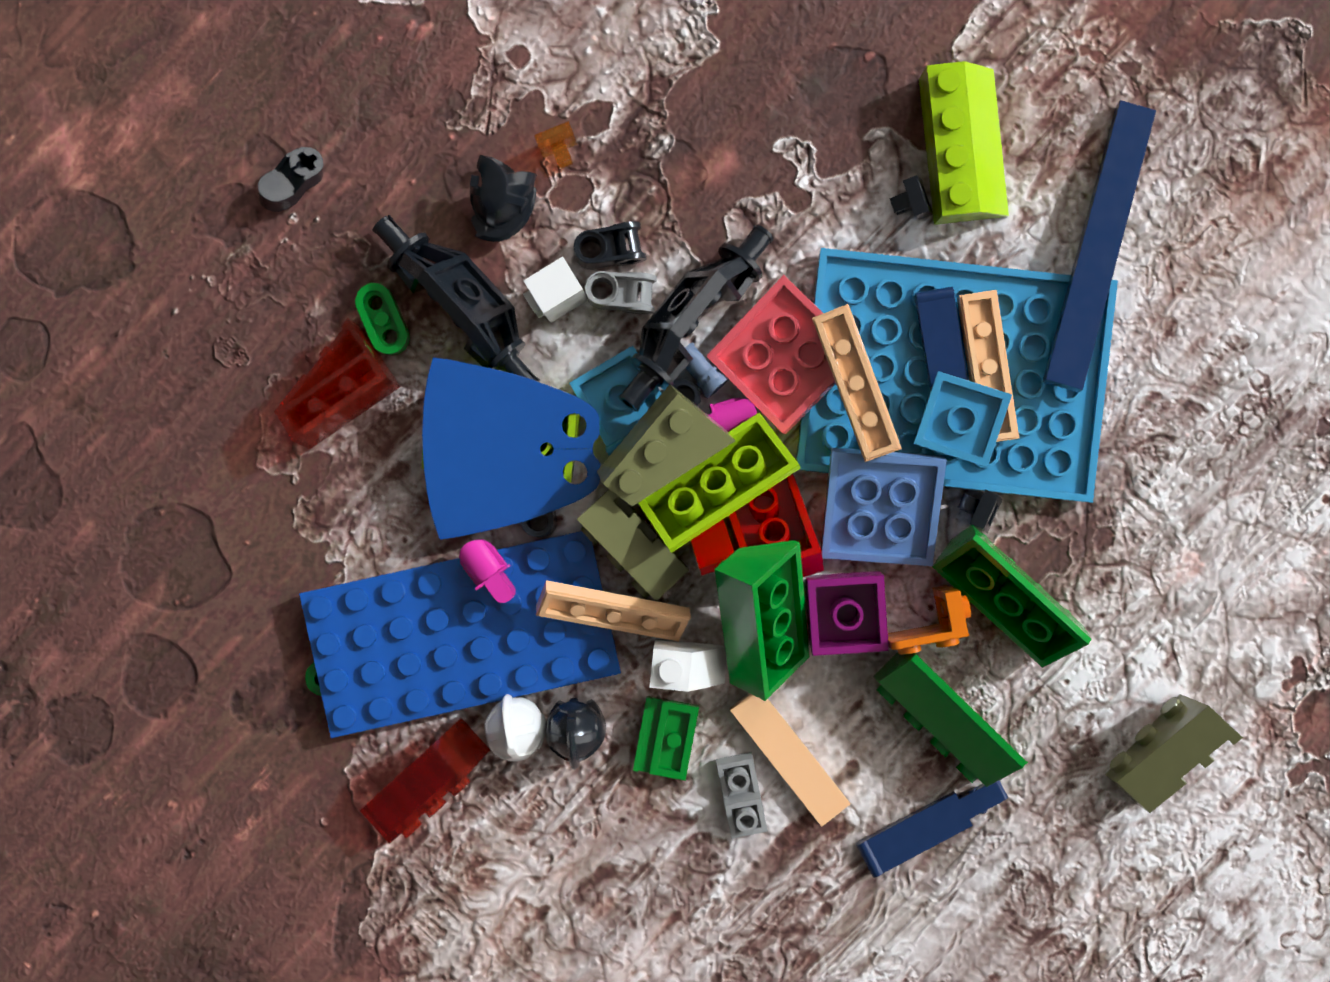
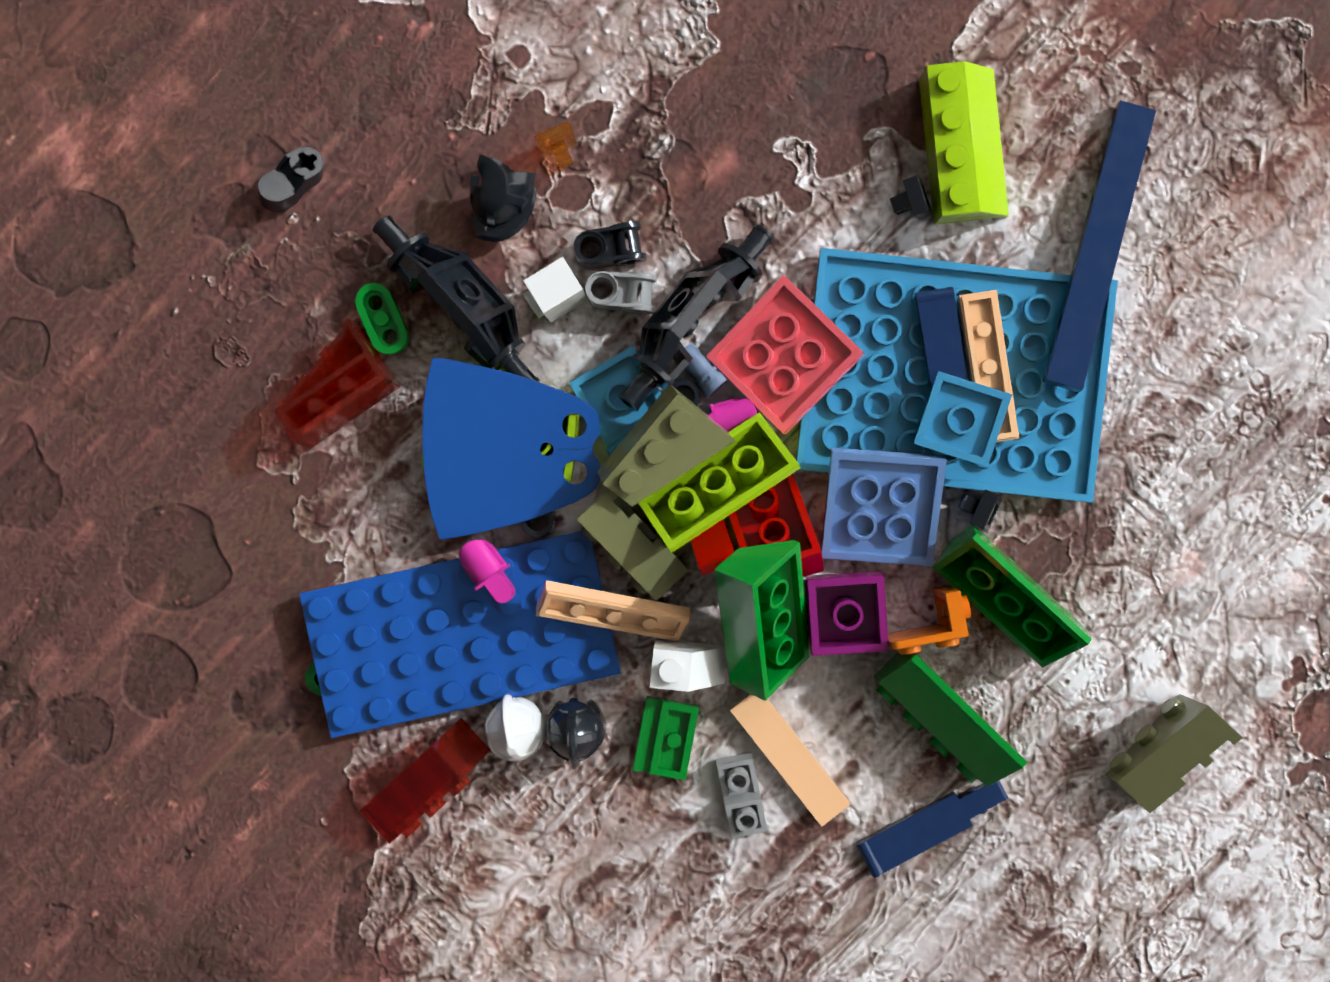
(856, 383): light nougat tile -> none

